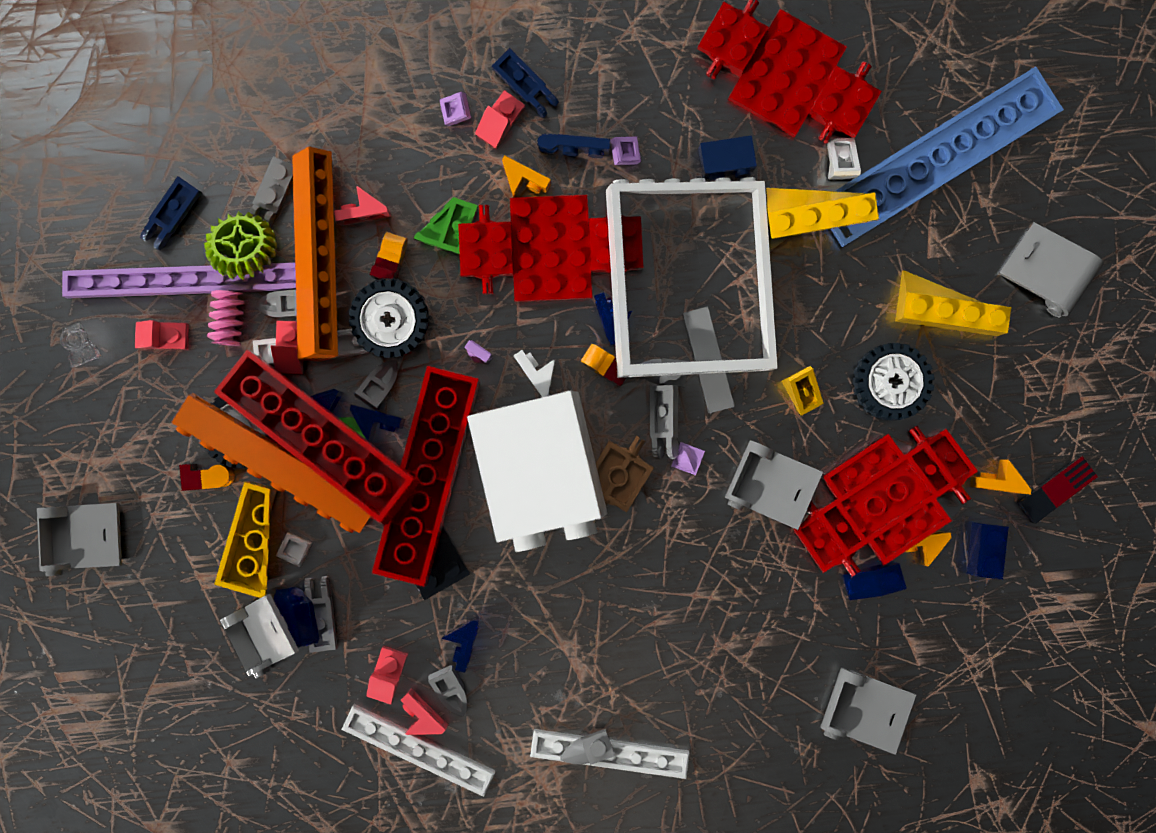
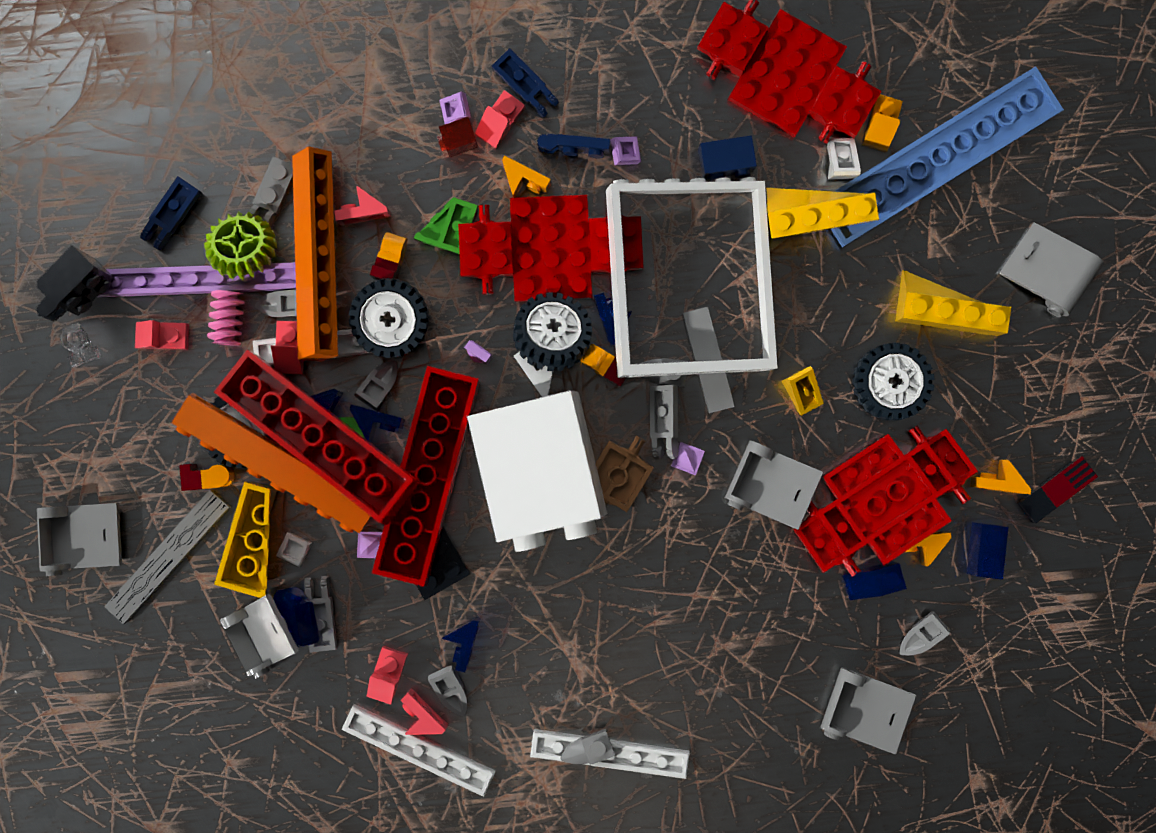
(72, 284): none -> black hinge
(167, 556): none -> light grey tile
(368, 544): none -> lavender tile
(457, 137): none -> clear red brick
(552, 331): none -> wheel
(882, 123): none -> light orange slope
(924, 635): none -> light grey plate

